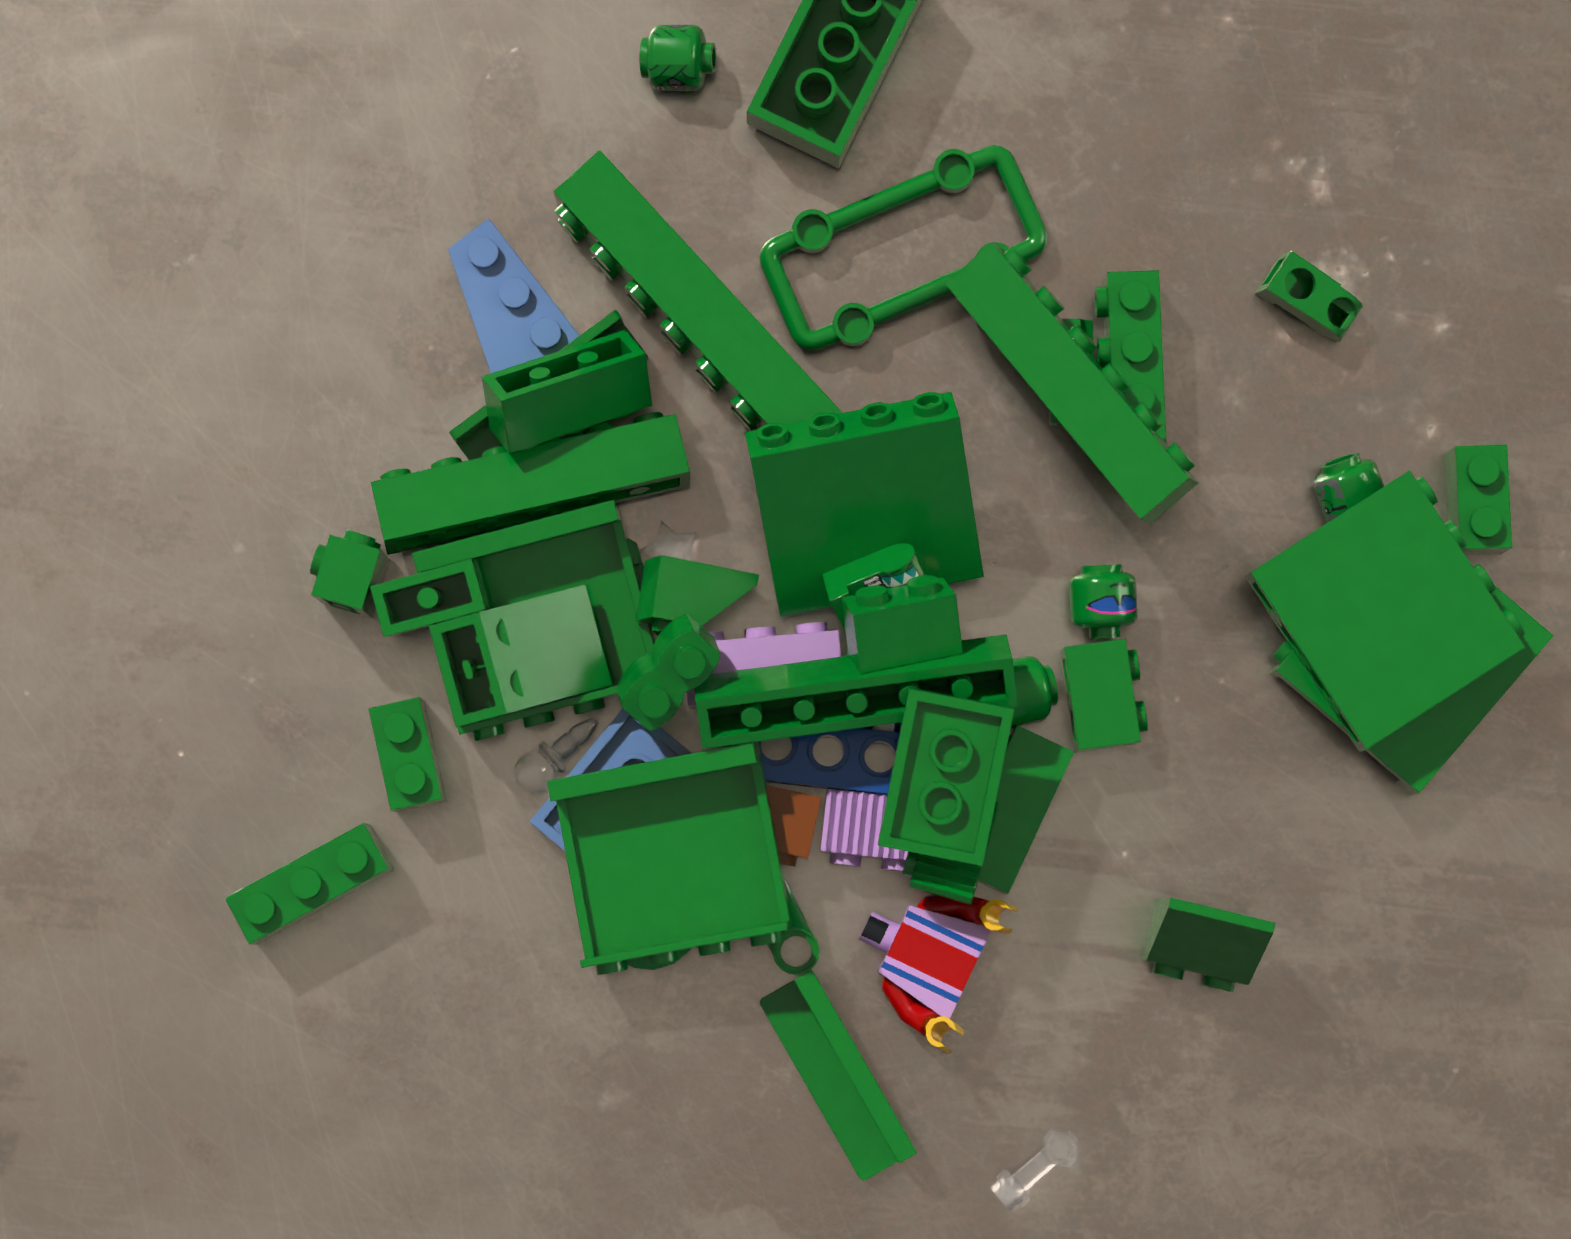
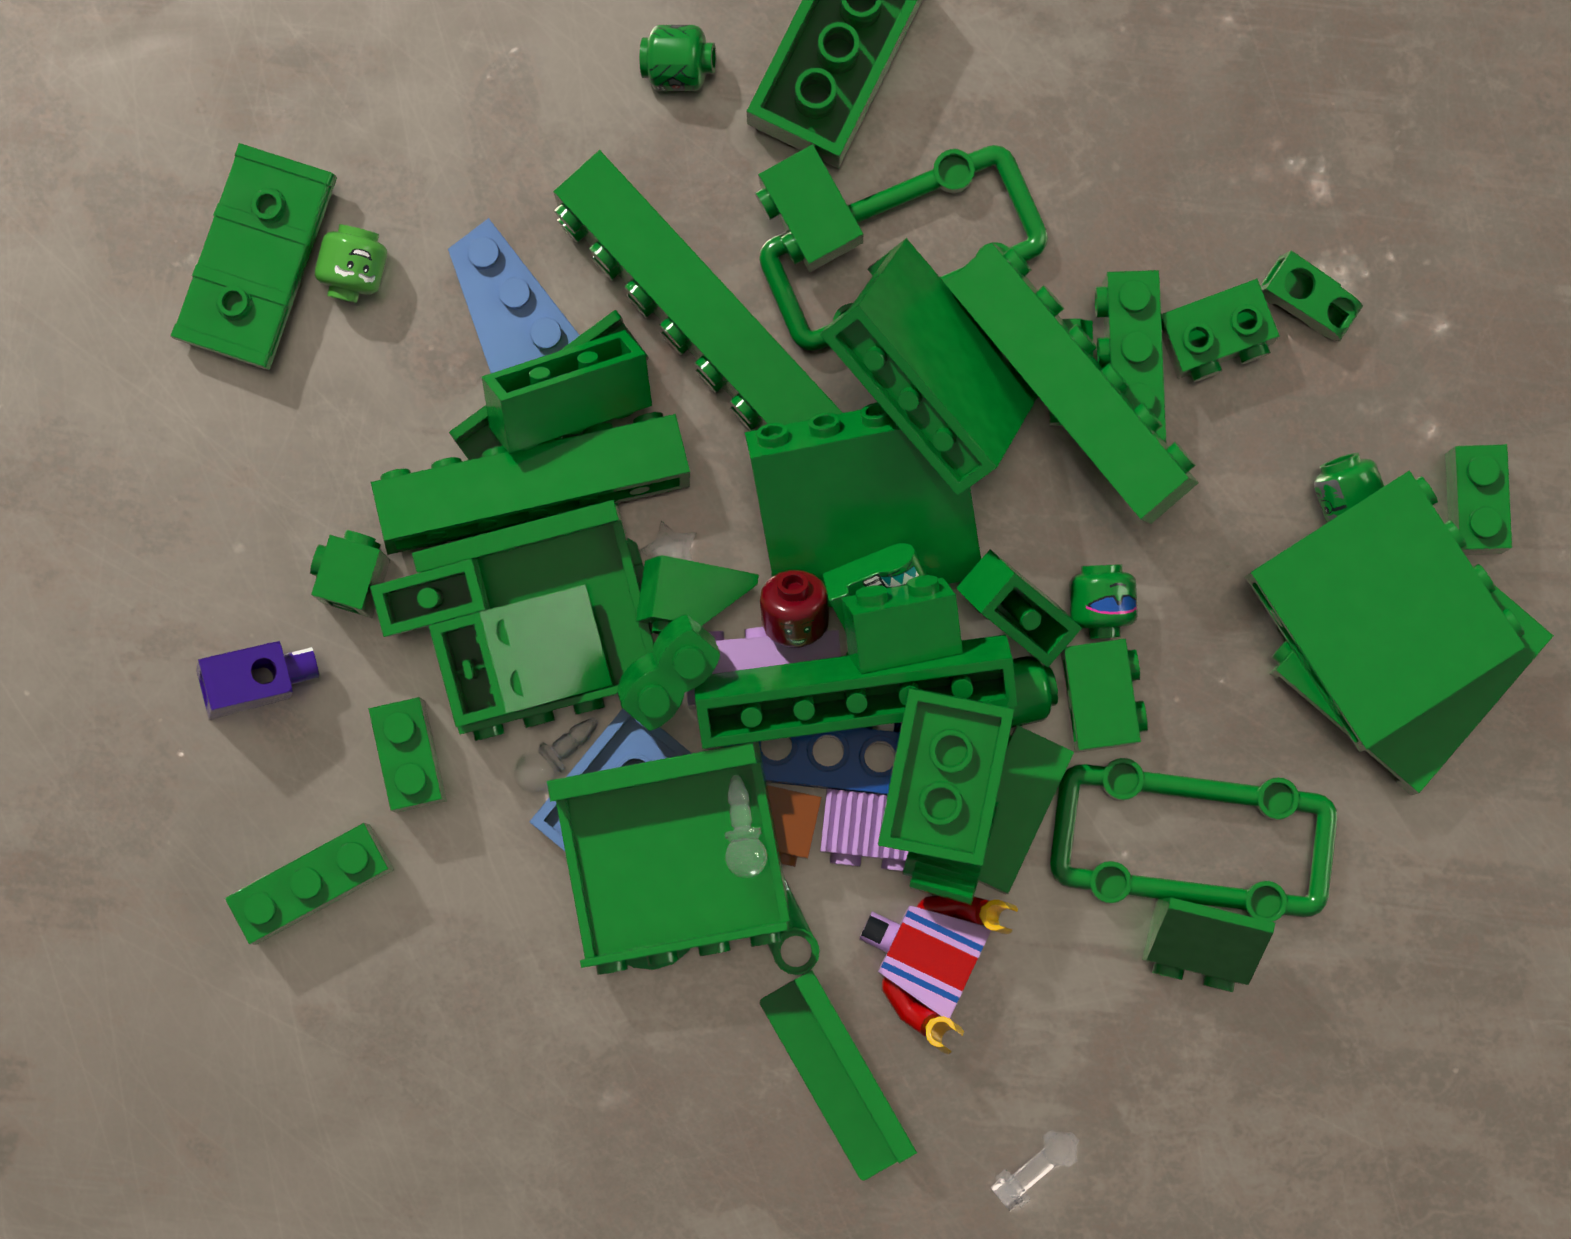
(231, 689): none -> dark purple torso
(254, 256): none -> green container
(350, 263): none -> bright green head
(746, 853): none -> clear bar
(794, 608): none -> dark red head
(809, 208): none -> green brick
(932, 368): none -> green panel
(1018, 608): none -> green brick
(1219, 330): none -> green brick
(1275, 800): none -> green bar

